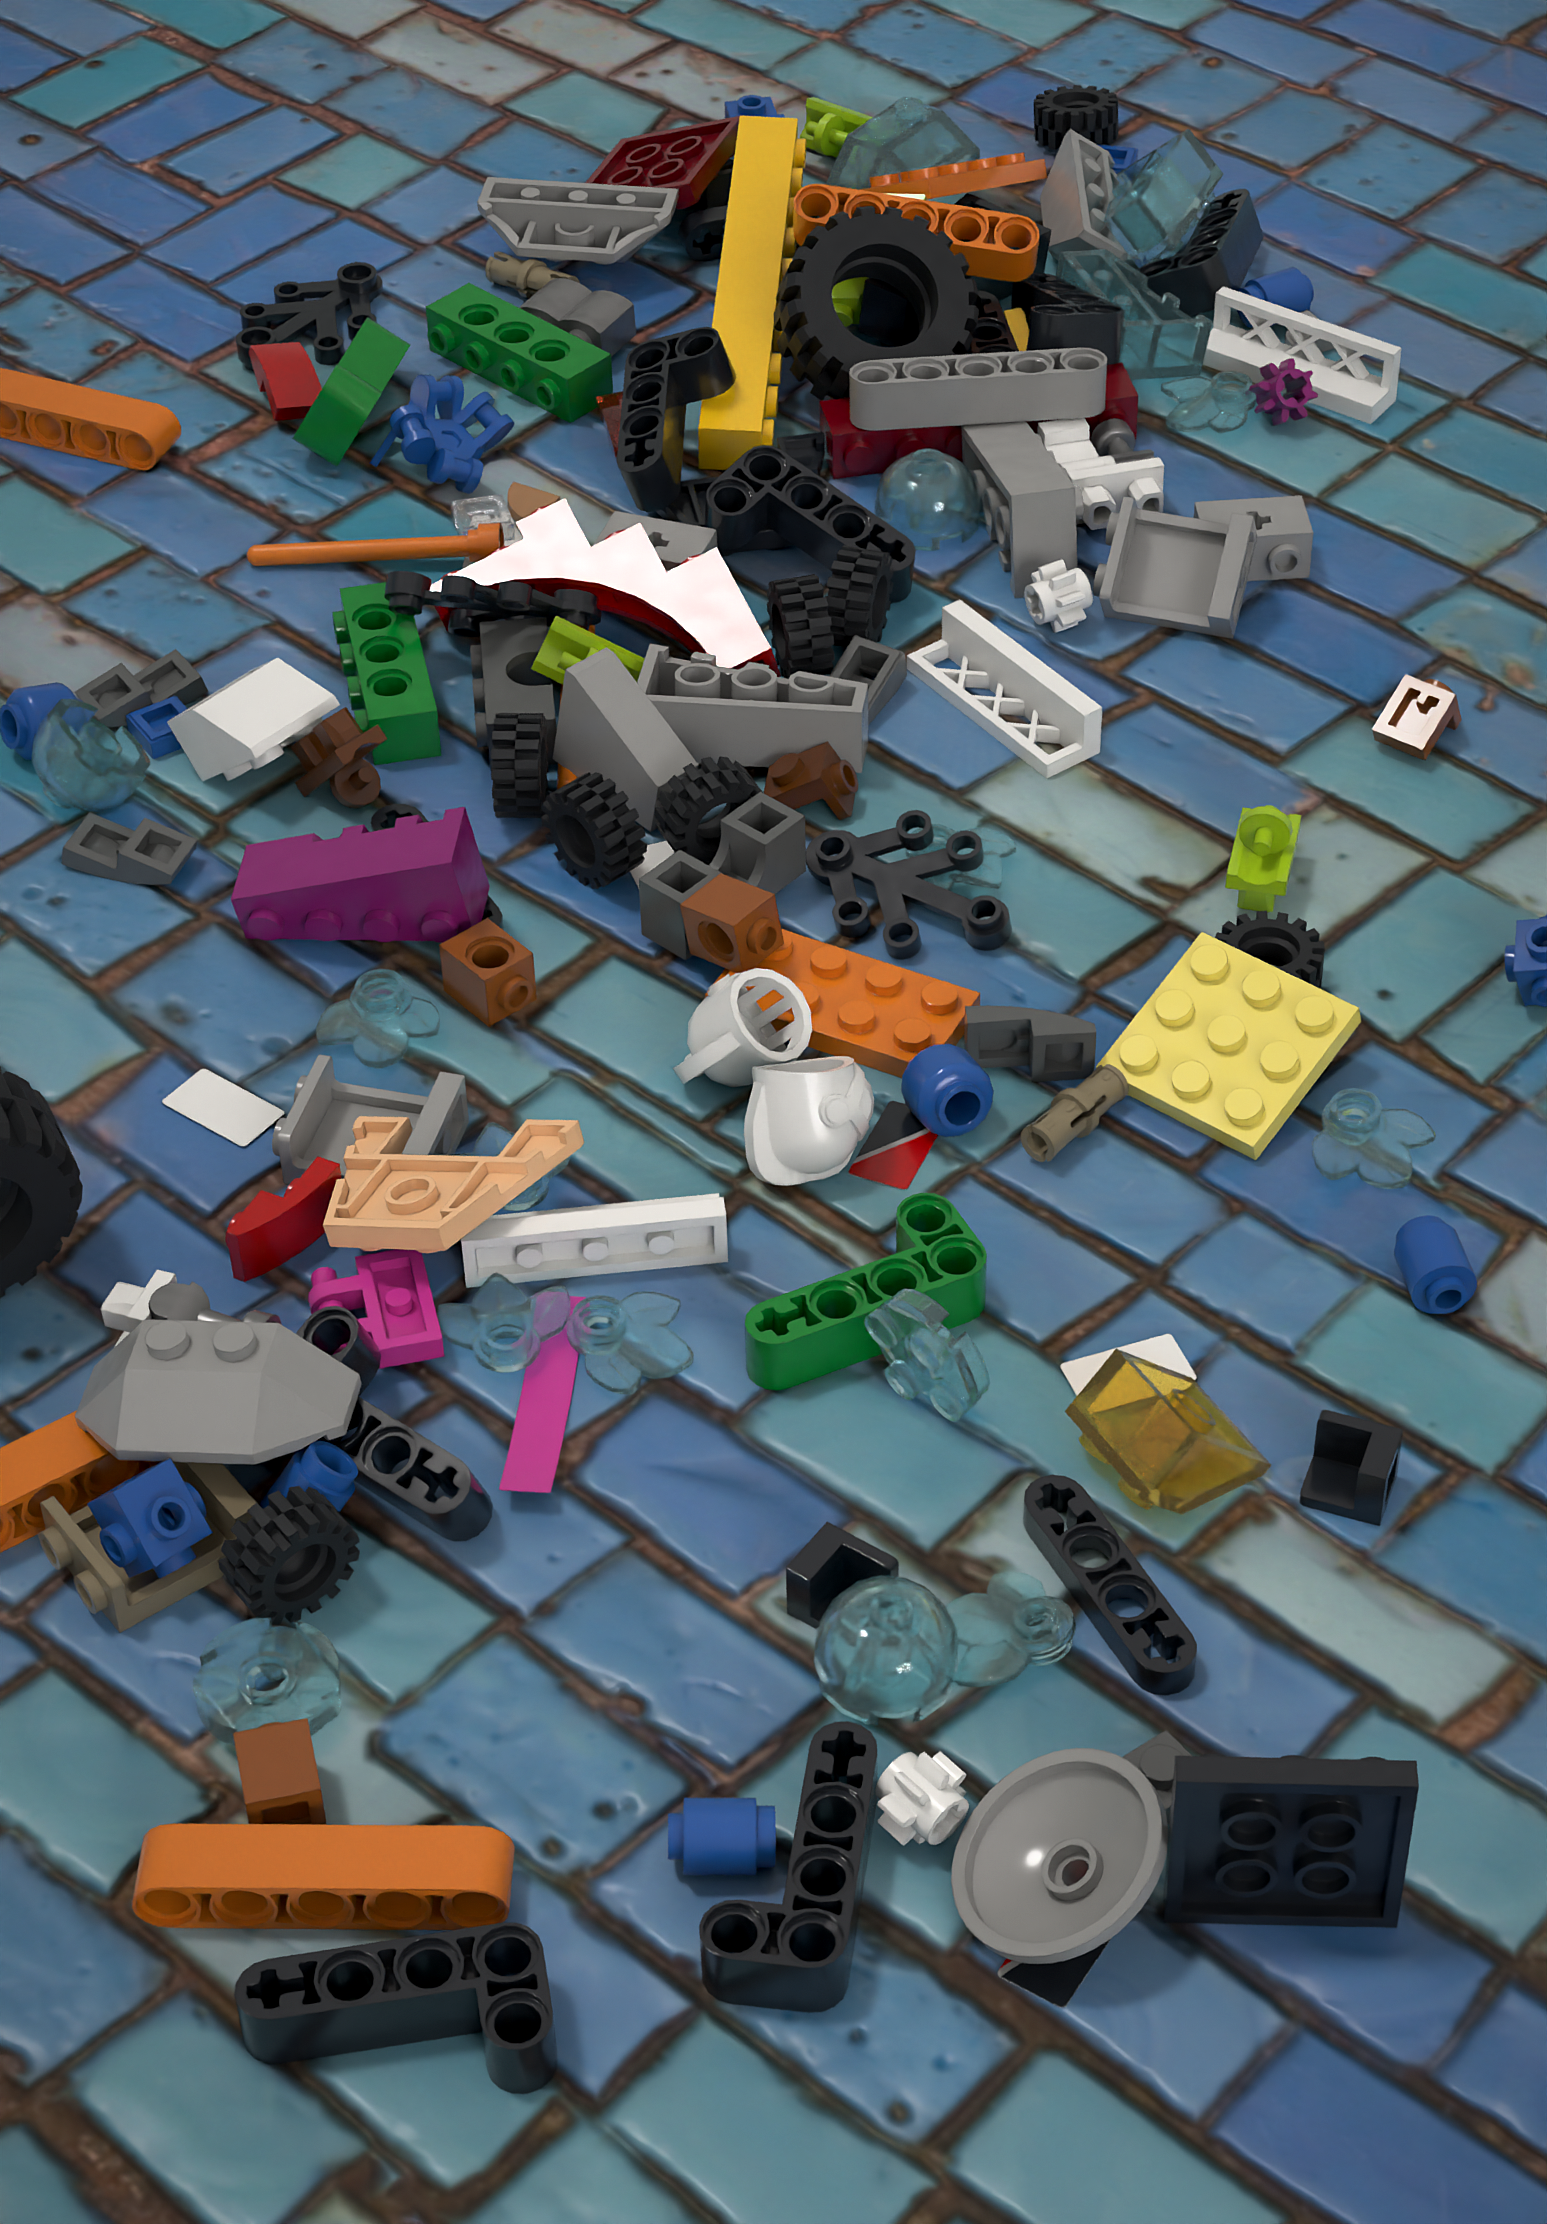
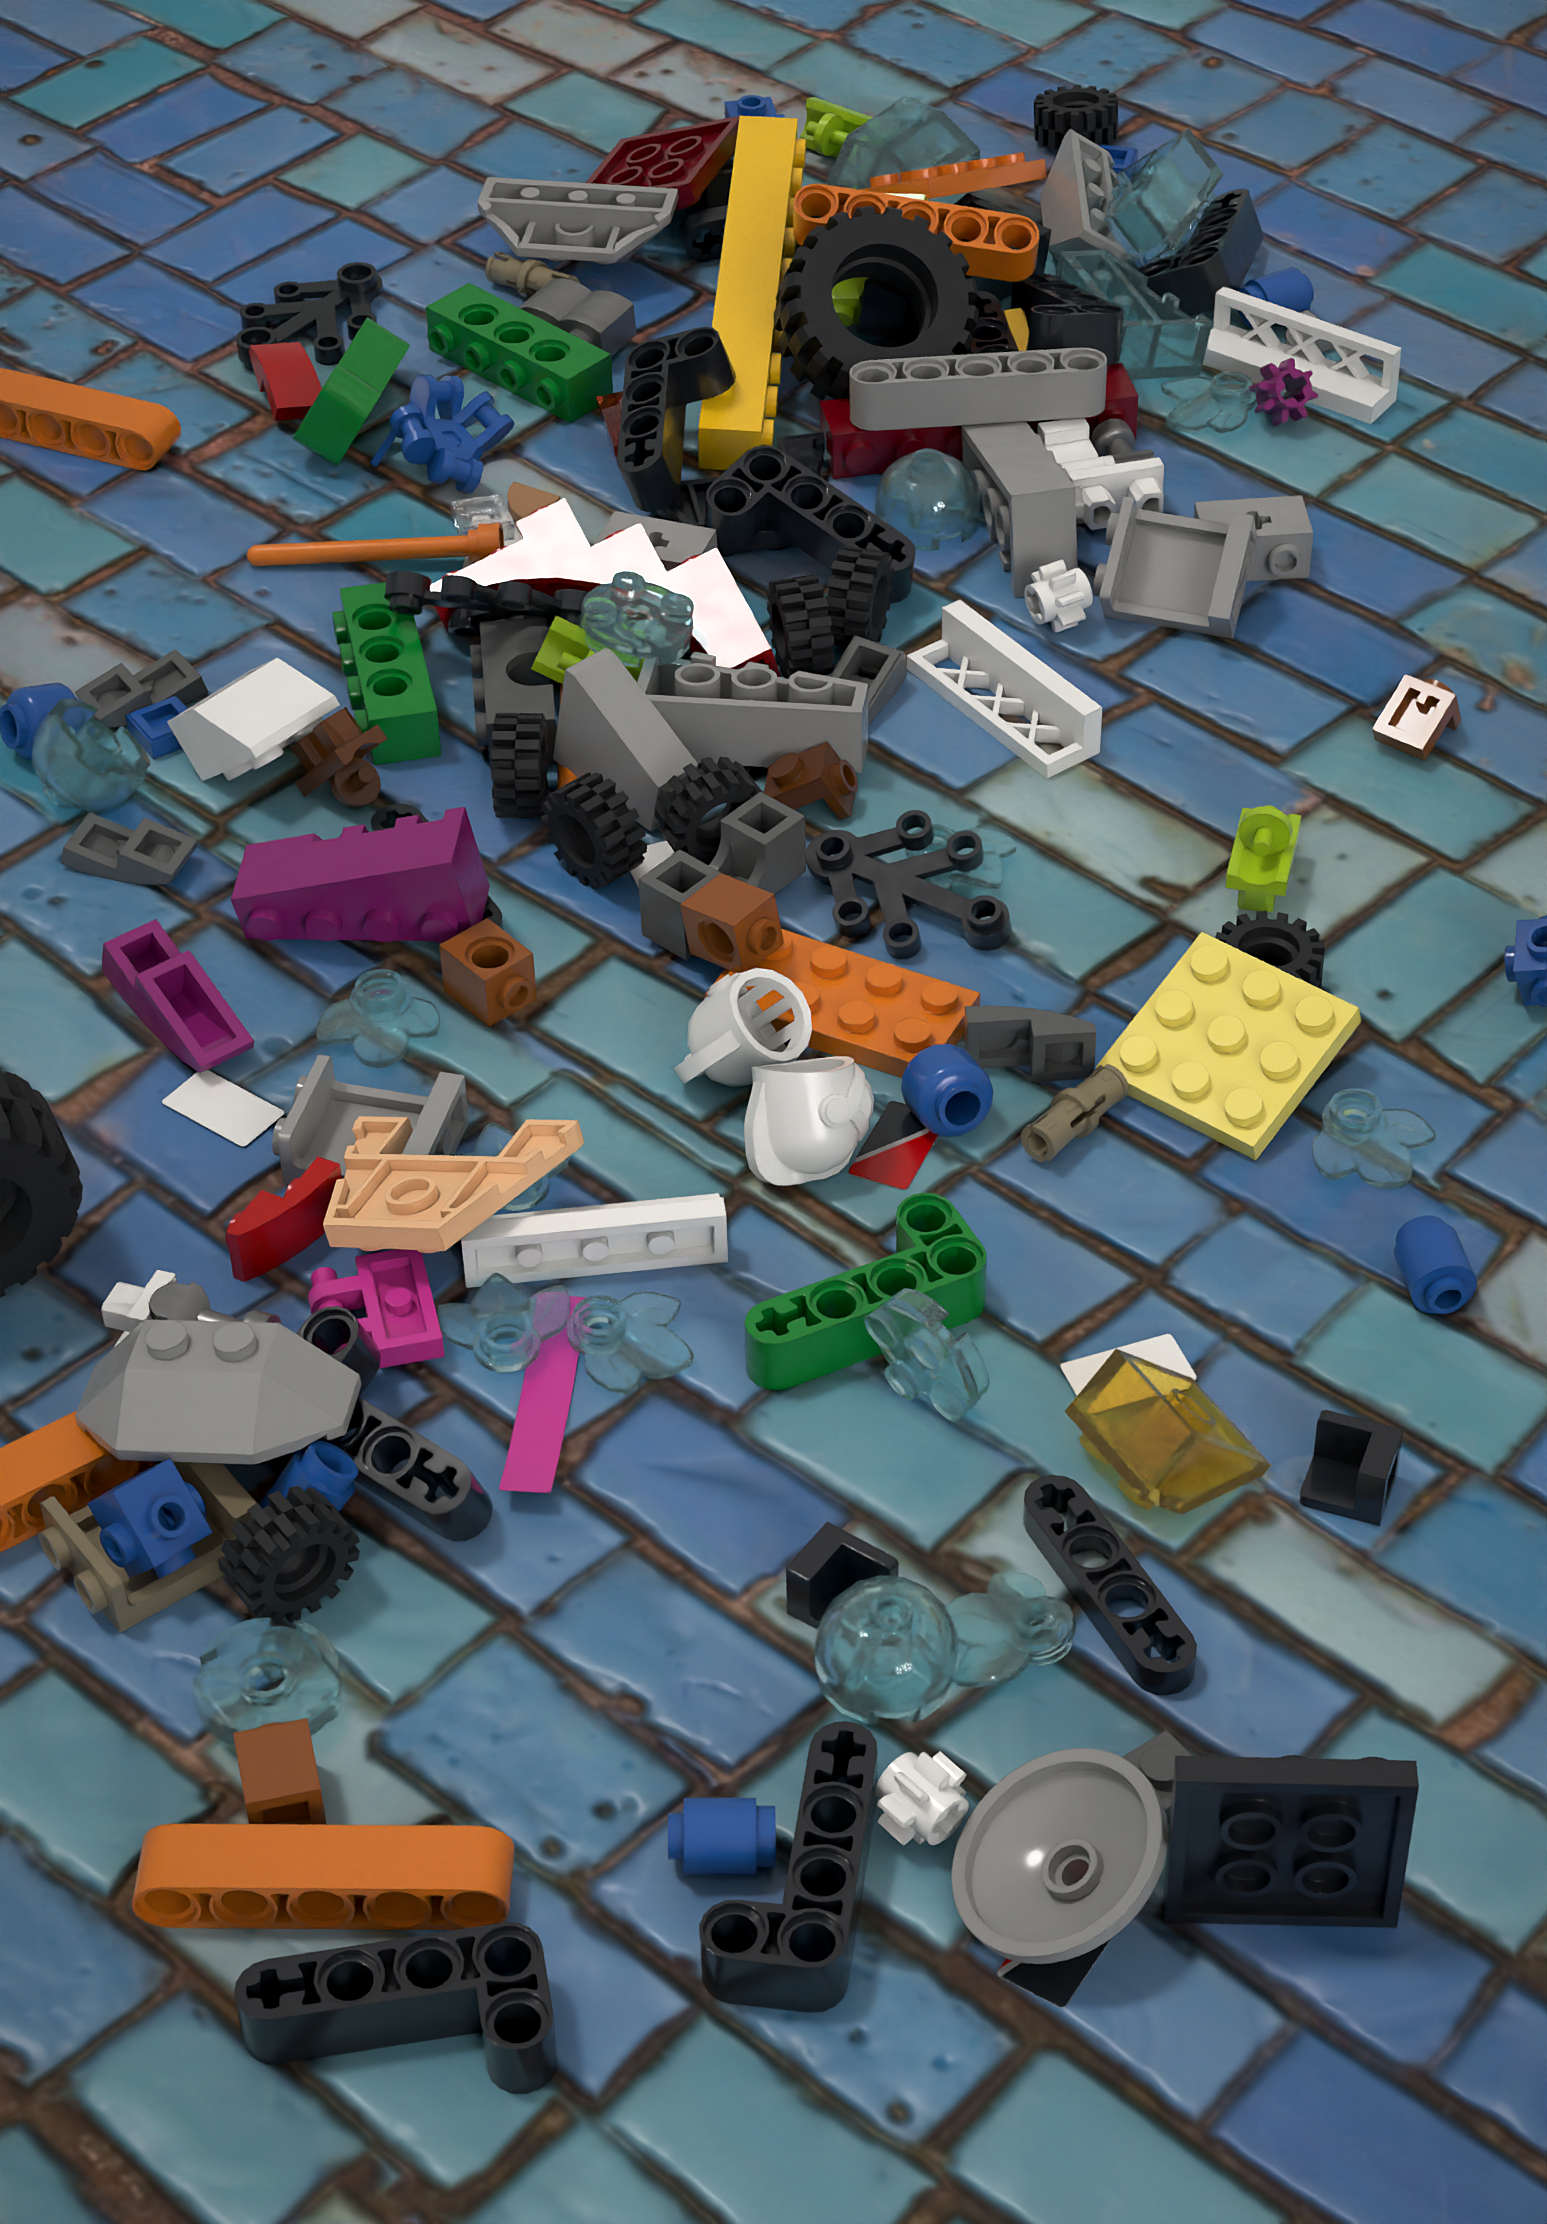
(174, 997): none -> magenta slope
(661, 619): none -> clear light blue plate

